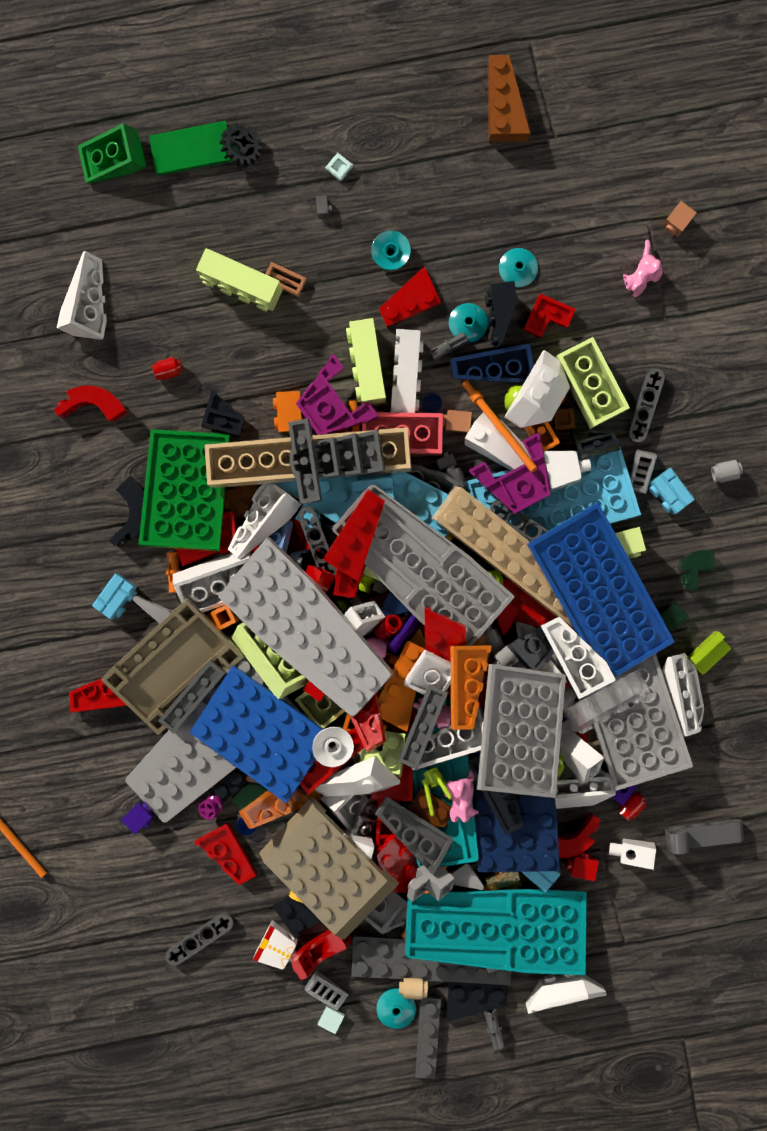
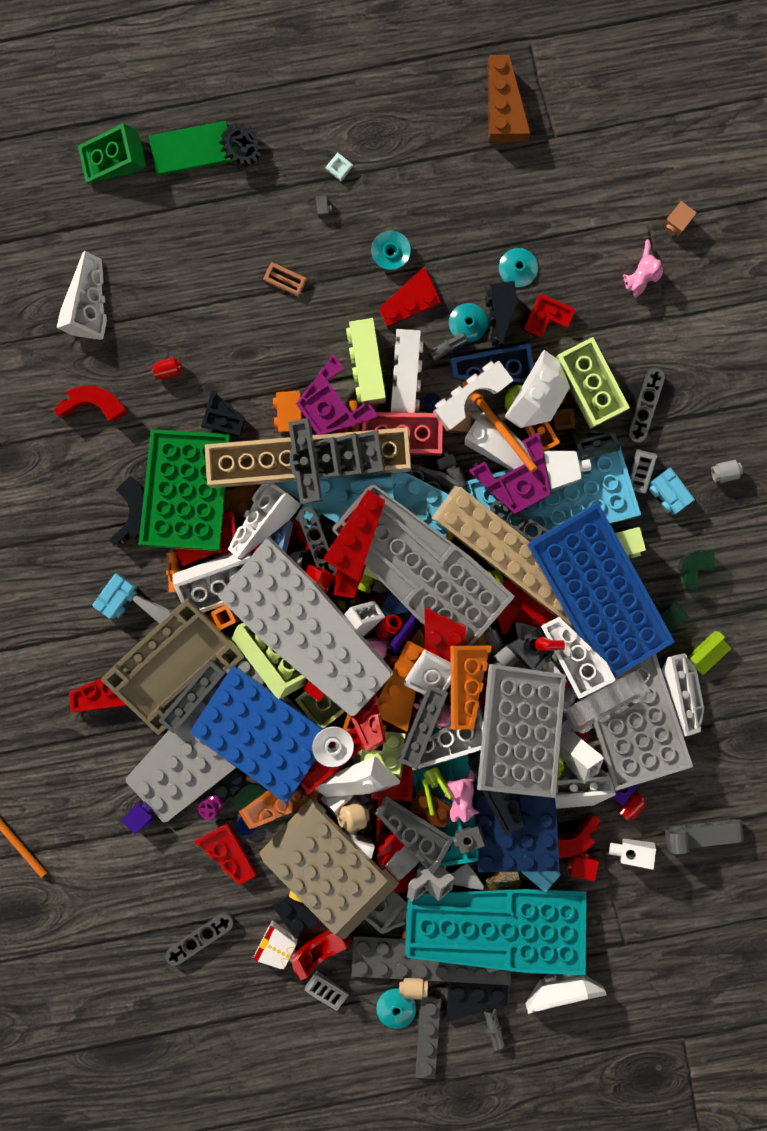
(239, 280): yellowish green brick -> none
(331, 1019): light aqua tile -> none
(353, 817): none -> tan head
(401, 863): none -> flat silver slope
(469, 838): none -> dark grey brick
(492, 379): none -> white arch
(546, 644): none -> red arm

